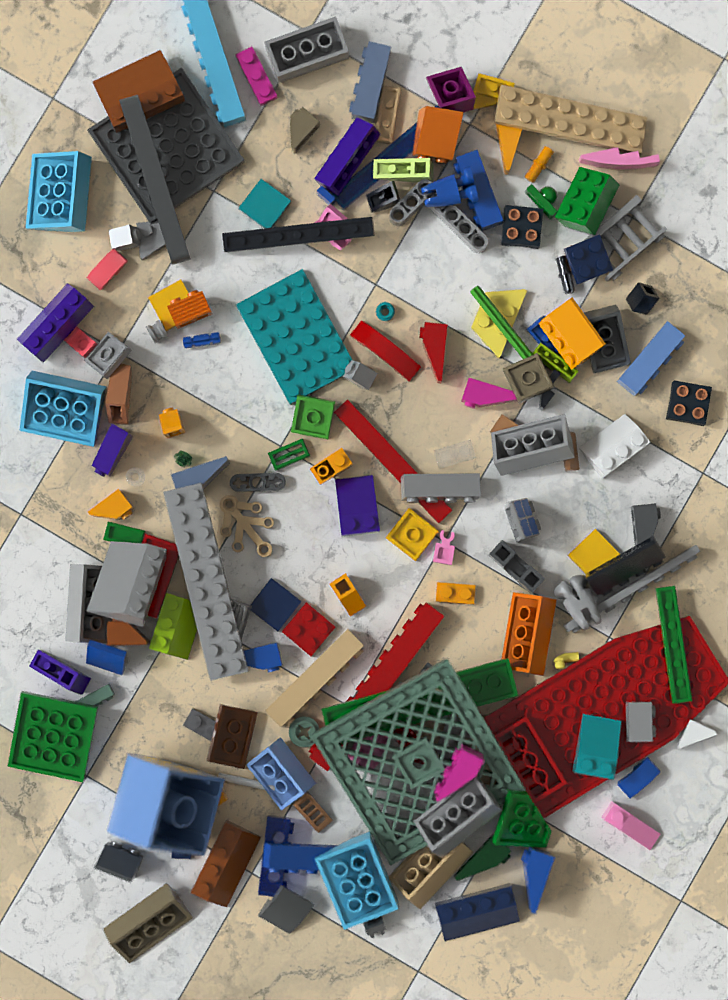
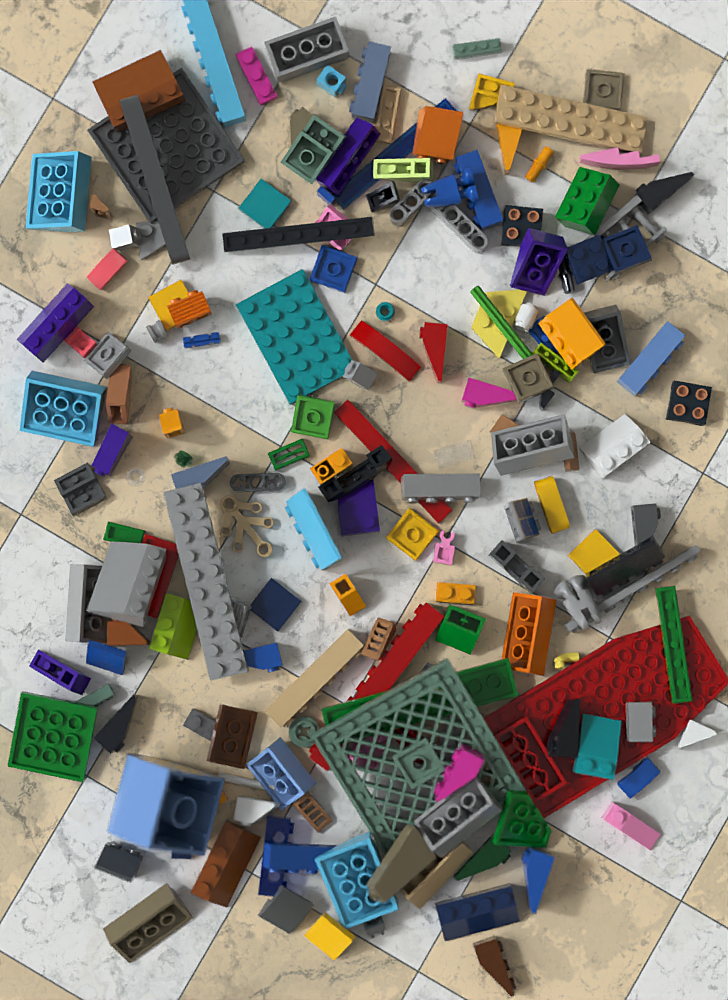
(80, 489): none -> dark grey slope
(99, 208): none -> medium nougat slope
(113, 507): light orange slope -> none
(116, 729): none -> black slope
(253, 810): none -> white slope
(308, 629): red plate -> none
(313, 149): none -> sand green slope
(313, 529): none -> medium azure slope
(329, 936): none -> yellow tile
(330, 73): none -> medium azure brick
(333, 268): none -> blue tile
(356, 477): none -> black slope
(383, 628): none -> medium nougat slope
(400, 865): none -> dark tan slope
(452, 90): magenta slope -> none
(460, 629): none -> green slope
(477, 48): none -> sand green piece
(491, 960): none -> reddish brown slope
(526, 317): none -> white brick
(538, 261): none -> dark purple slope
(543, 199): green tile -> none
(551, 504): none -> yellow beam
(565, 734): none -> black slope
(603, 89): none -> dark tan tile
(626, 249): none -> dark blue plate
(642, 298): black panel -> none
(660, 190): none -> black slope

